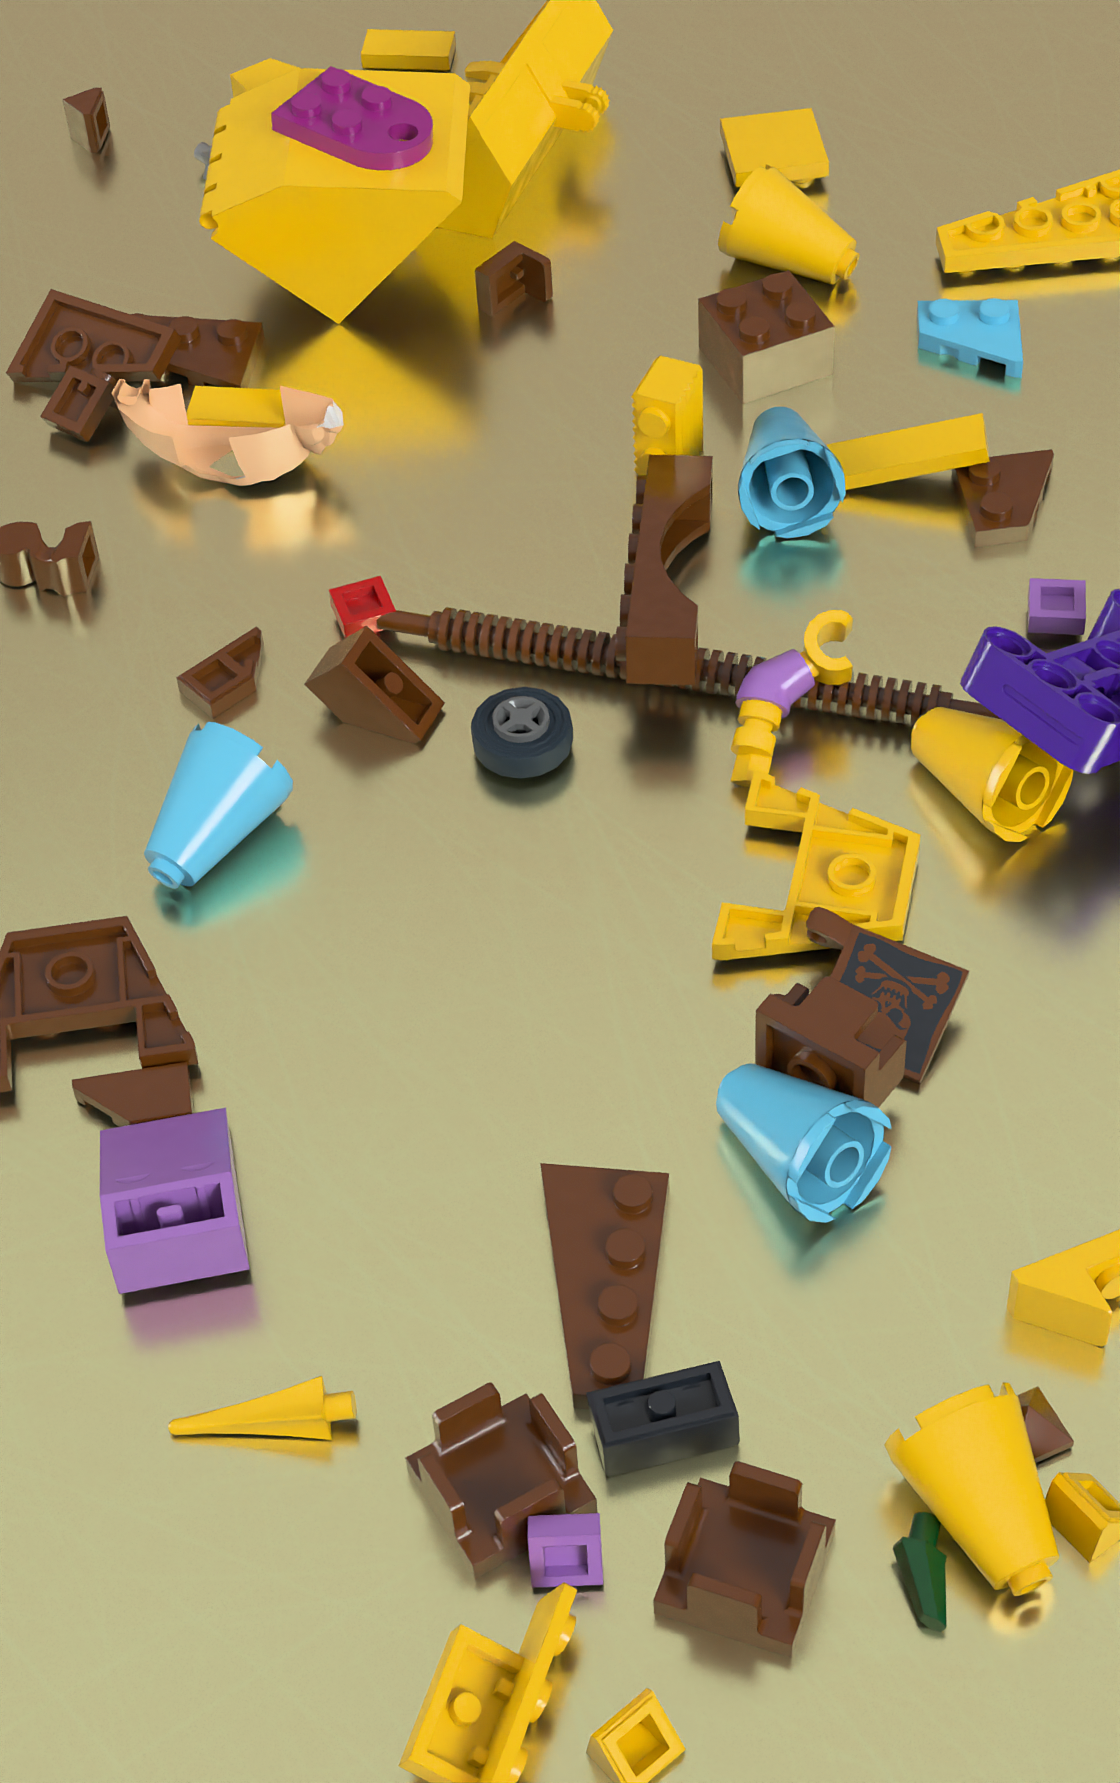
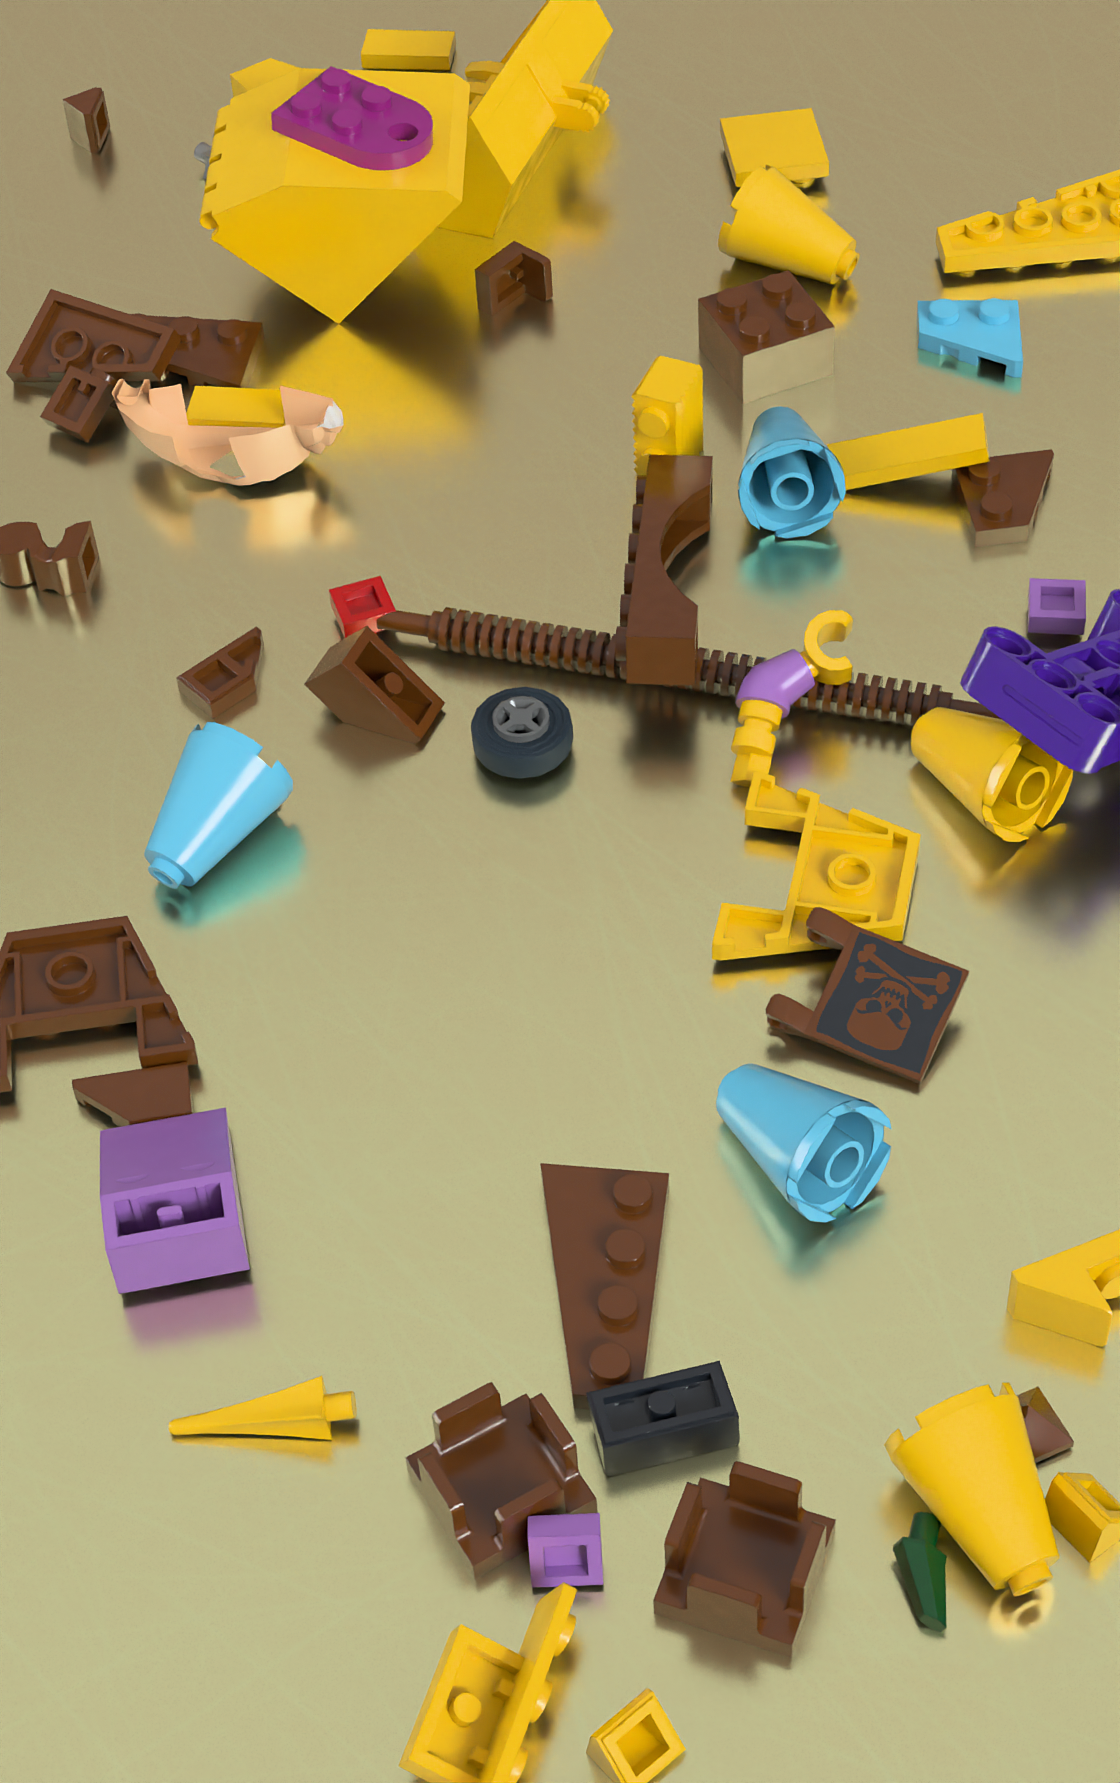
(818, 1042): reddish brown panel -> none

